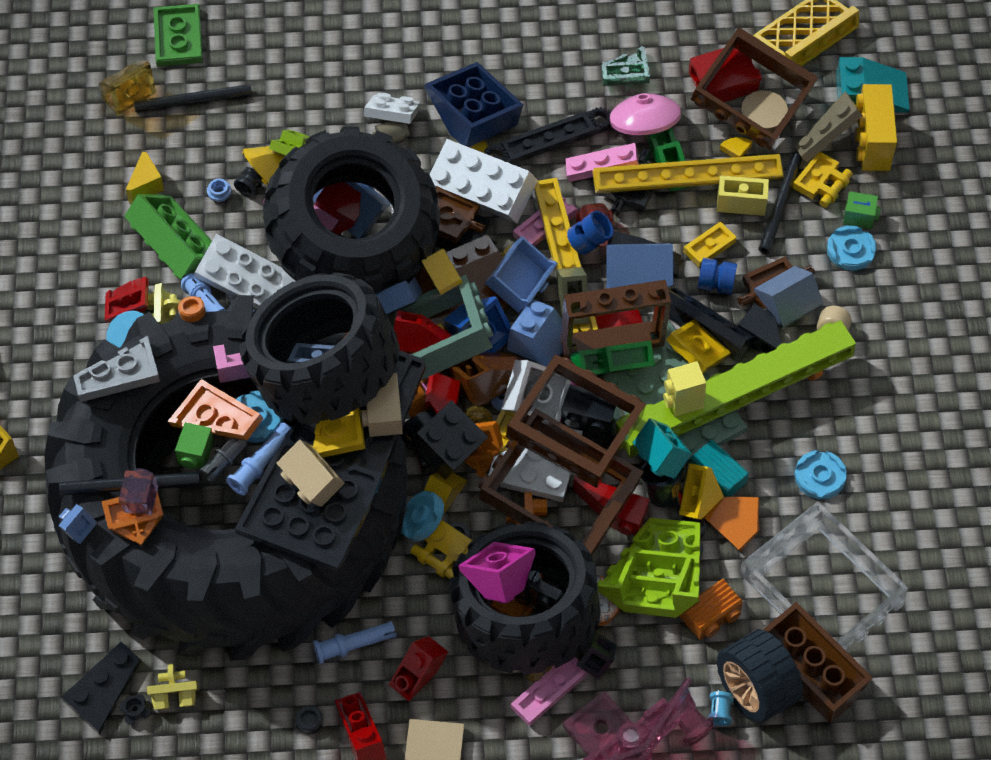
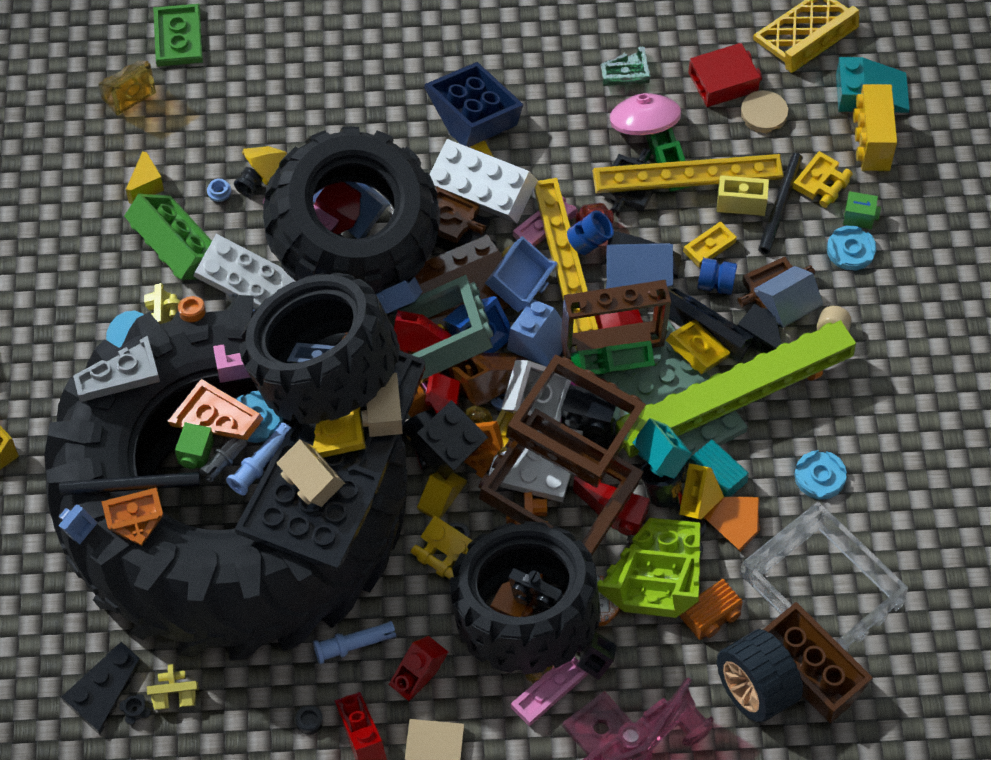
(128, 297): red slope -> none
(138, 492): clear purple brick -> none
(192, 98): black piece -> none
(201, 290): light blue pin -> none
(288, 141): lime slope -> none
(392, 109): white plate -> none
(395, 129): dark tan brick -> none
(422, 516): medium azure tile -> none
(441, 271): yellow slope -> none
(499, 570): dark pink slope -> none
(551, 136): black plate -> none
(570, 282): olive slope -> none
(581, 166): bright pink plate -> none
(685, 389): light yellow brick -> none
(721, 707): medium azure bush -> none
(736, 146): yellow tile -> none
(769, 59): reddish brown window -> none
(829, 127): dark tan wing -> none

